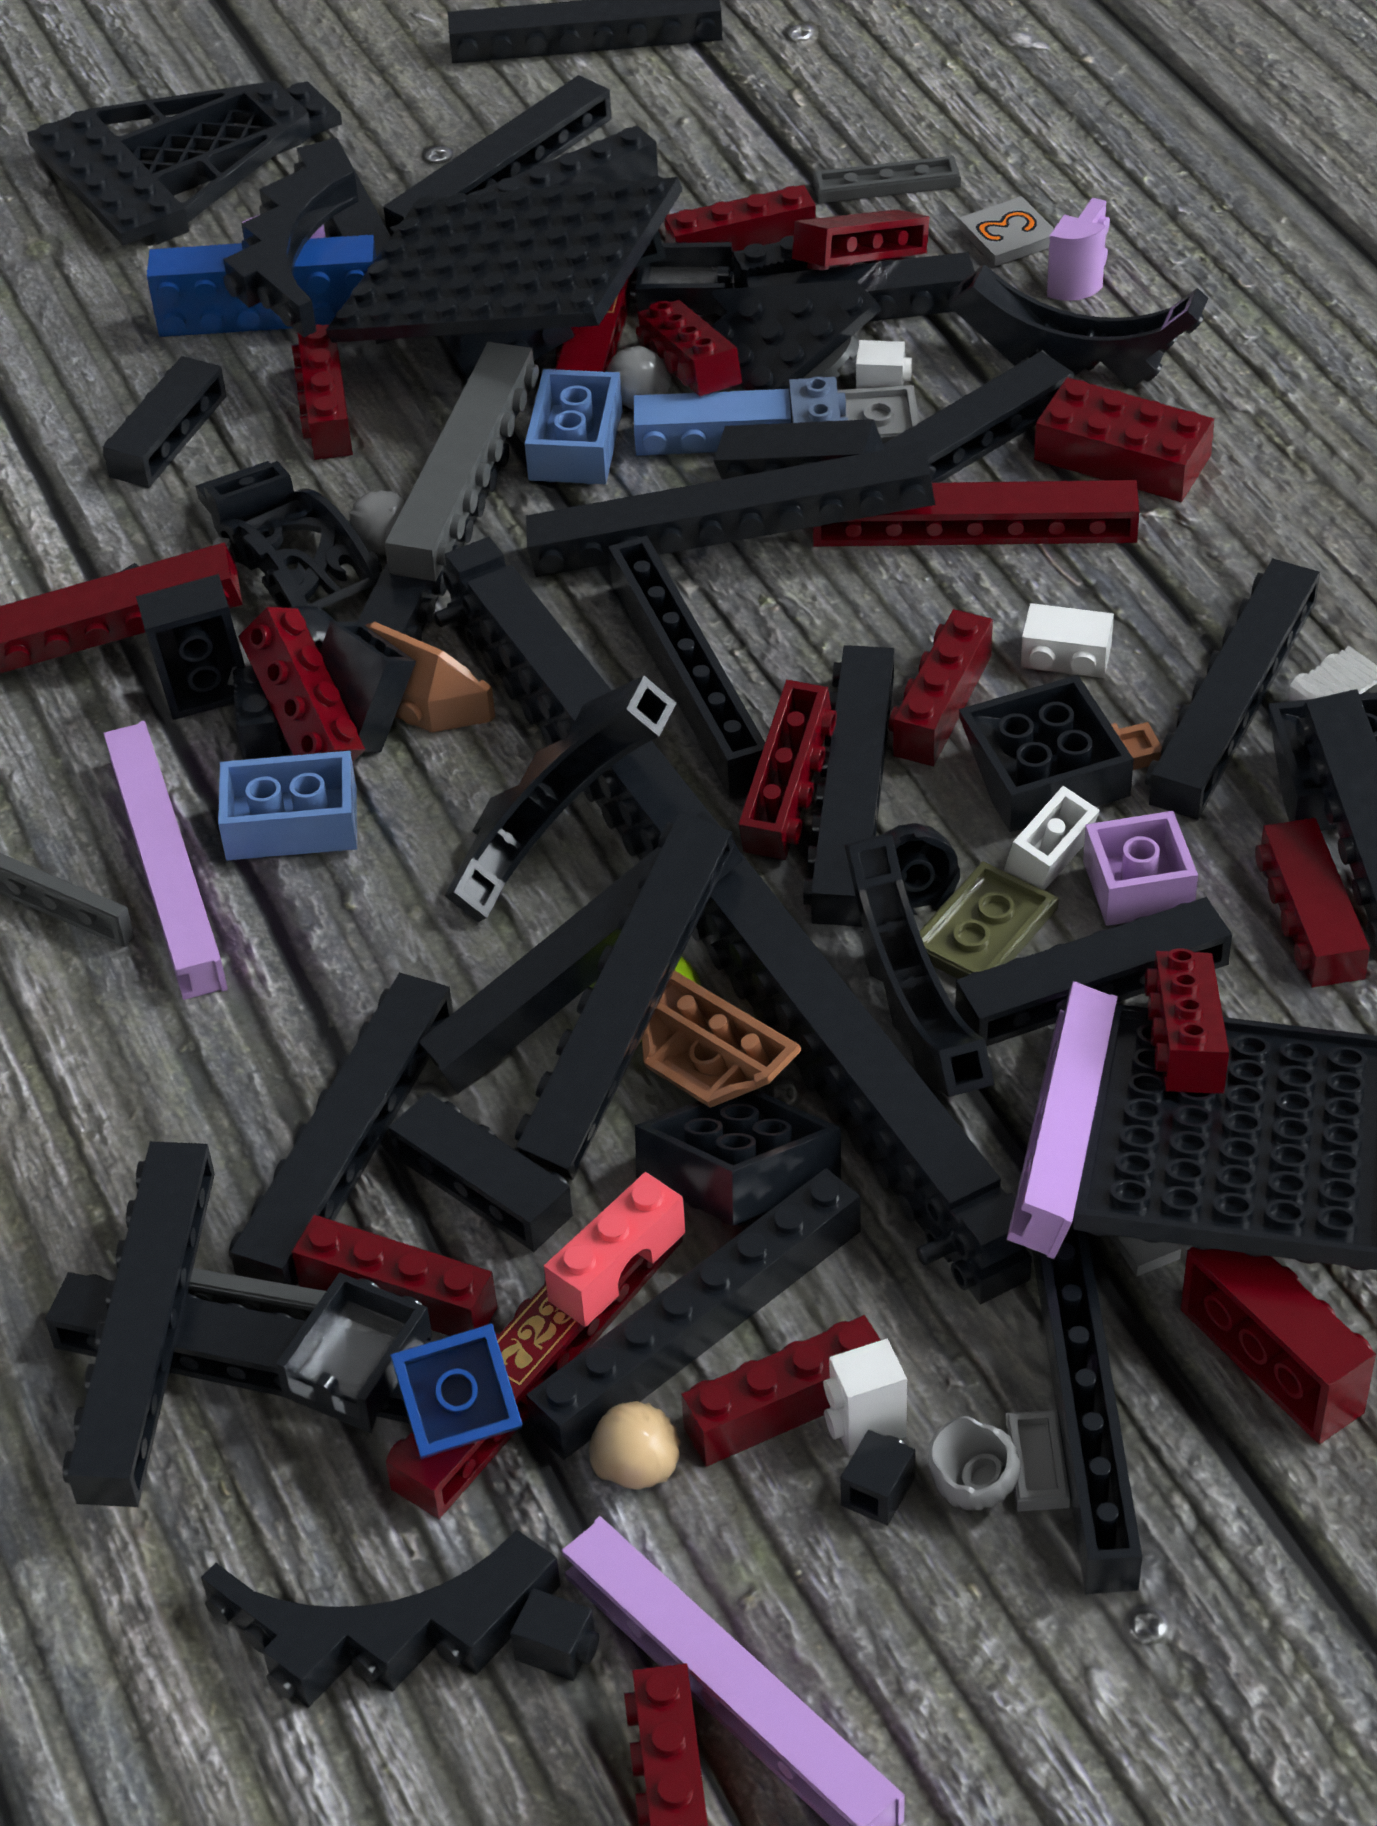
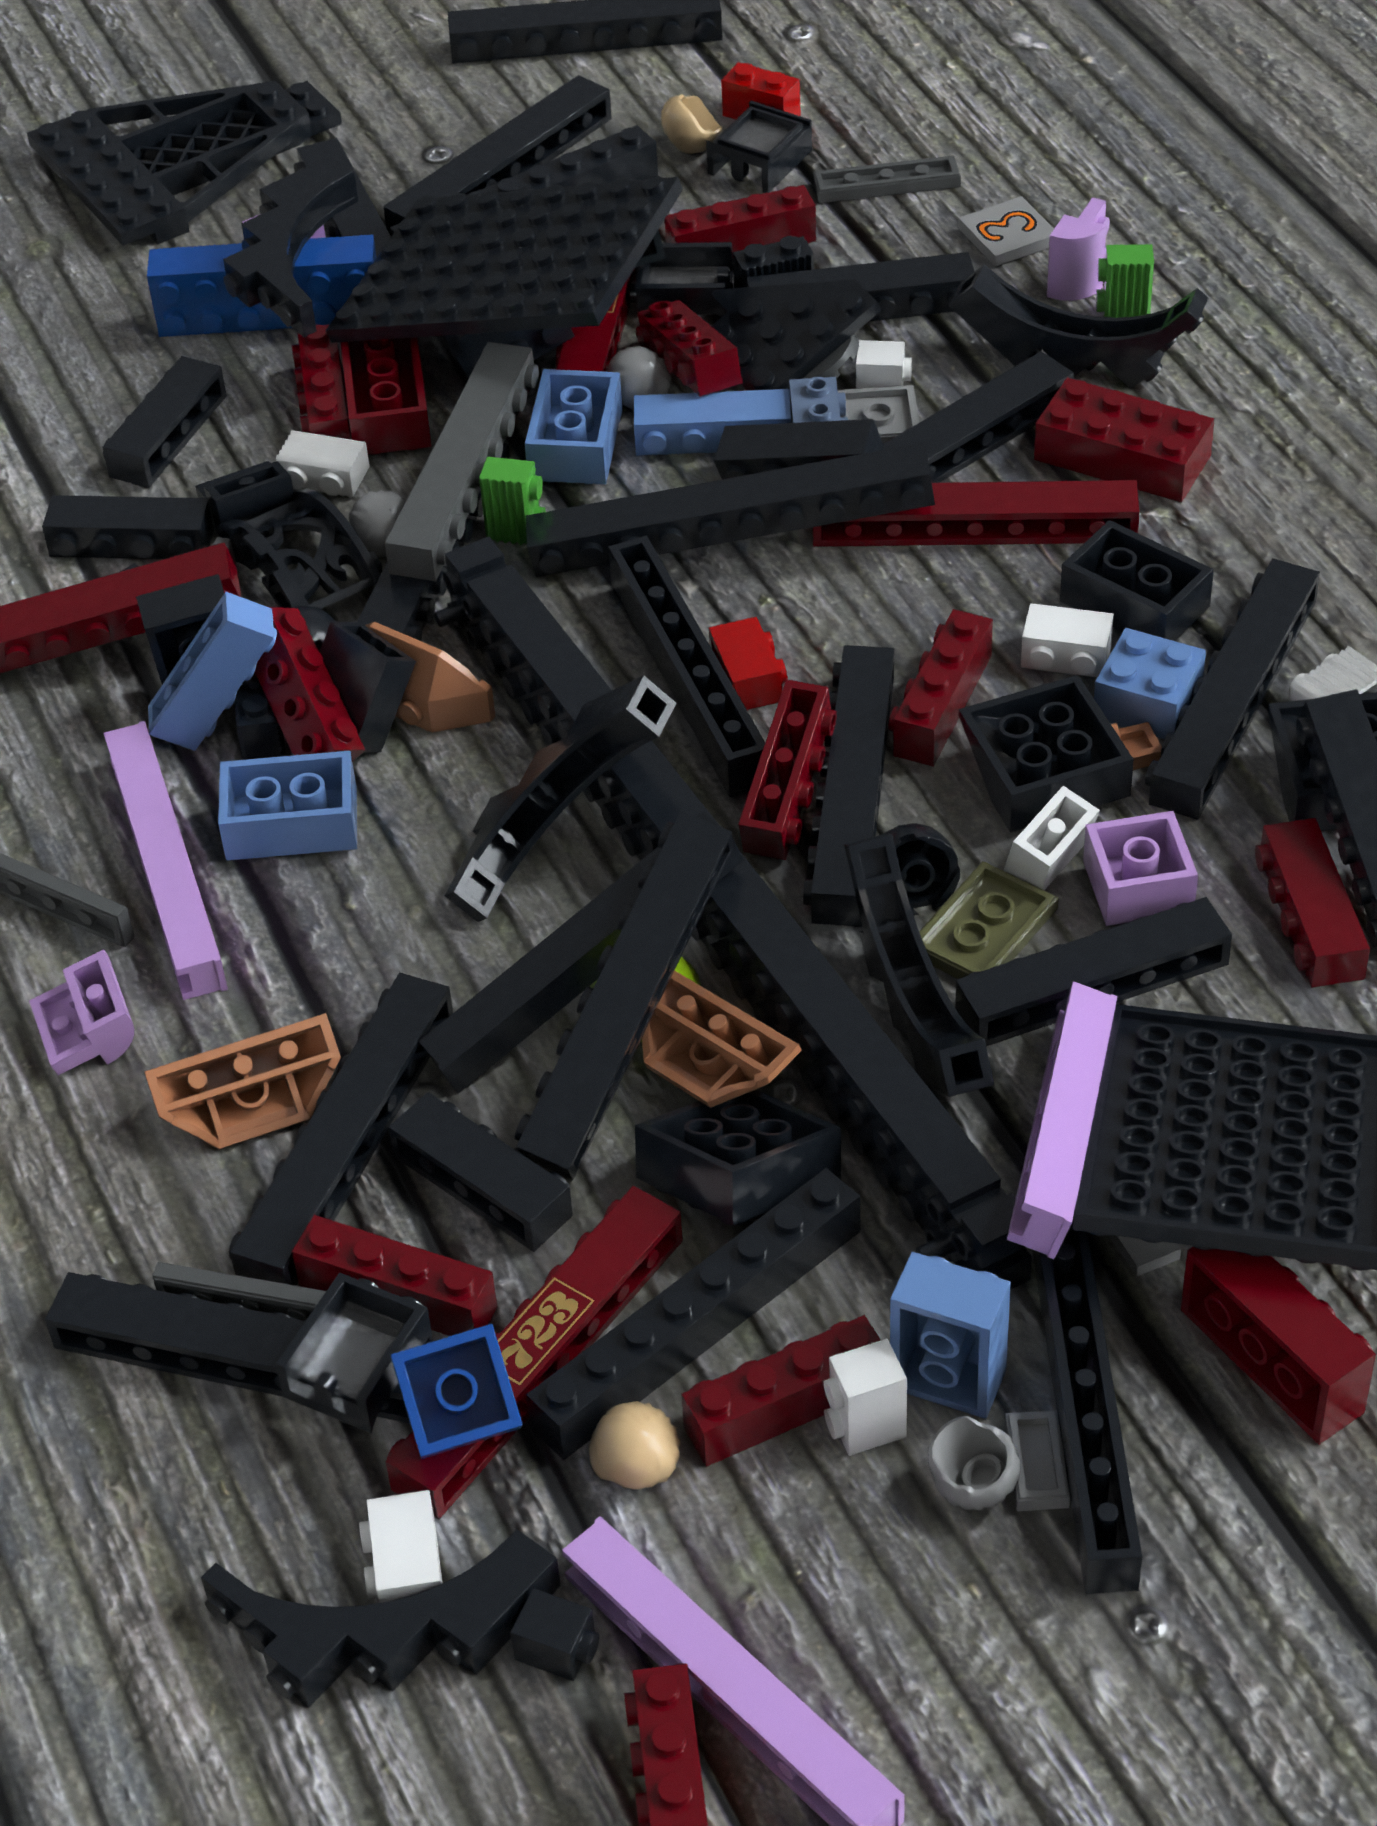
(84, 1015): none -> lavender brick
(126, 526): none -> black brick
(140, 1327): black brick -> none
(211, 671): none -> medium blue brick
(248, 1084): none -> nougat wedge
(324, 463): none -> white brick
(386, 394): none -> dark red brick
(402, 1545): none -> white brick
(508, 495): none -> bright green brick
(587, 1269): coral arch -> none
(688, 123): none -> tan hair
(749, 661): none -> red brick
(755, 84): none -> red brick
(764, 139): none -> black window
(859, 238): dark red brick -> none
(878, 1477): black brick -> none
(950, 1332): none -> medium blue brick
(1126, 279): none -> bright green brick
(1137, 581): none -> black brick
(1148, 681): none -> medium blue brick
(1187, 1021): dark red brick -> none

